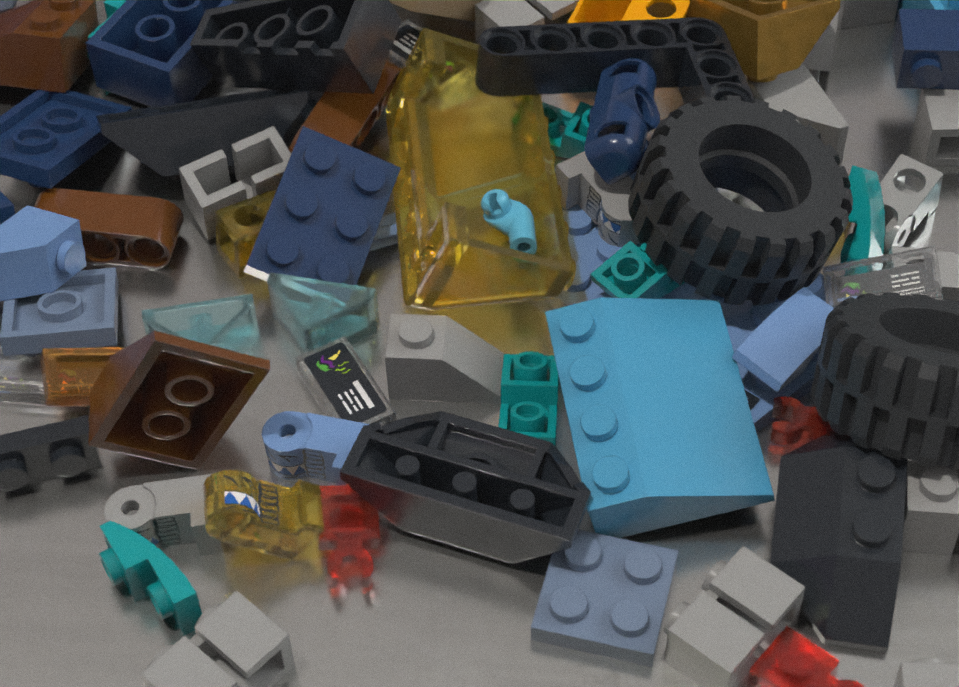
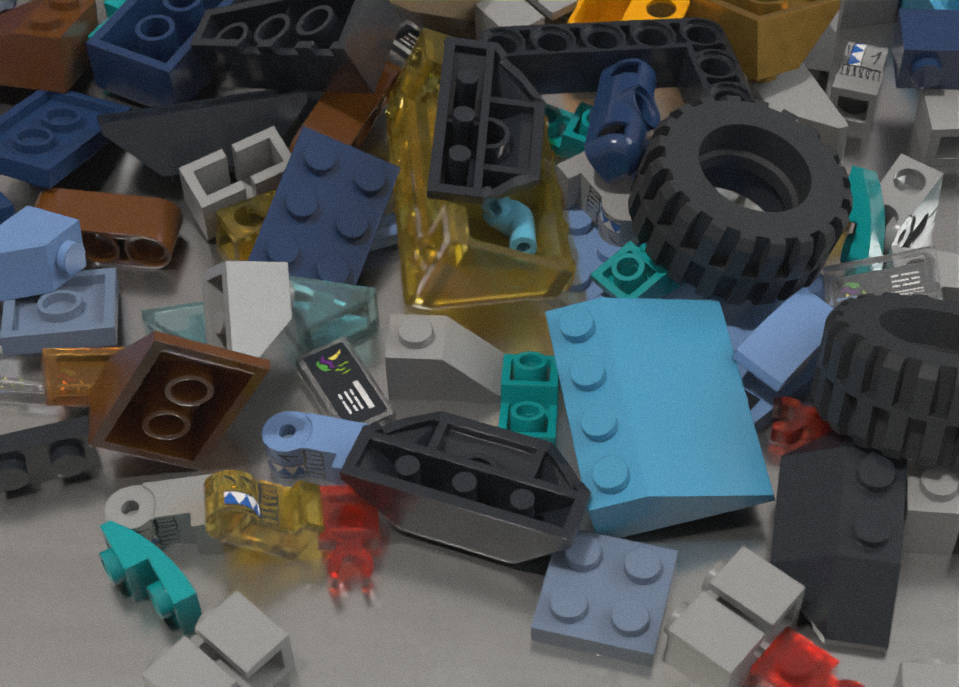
(246, 304): none -> light grey slope
(484, 126): none -> black wedge
(860, 81): none -> light grey leg

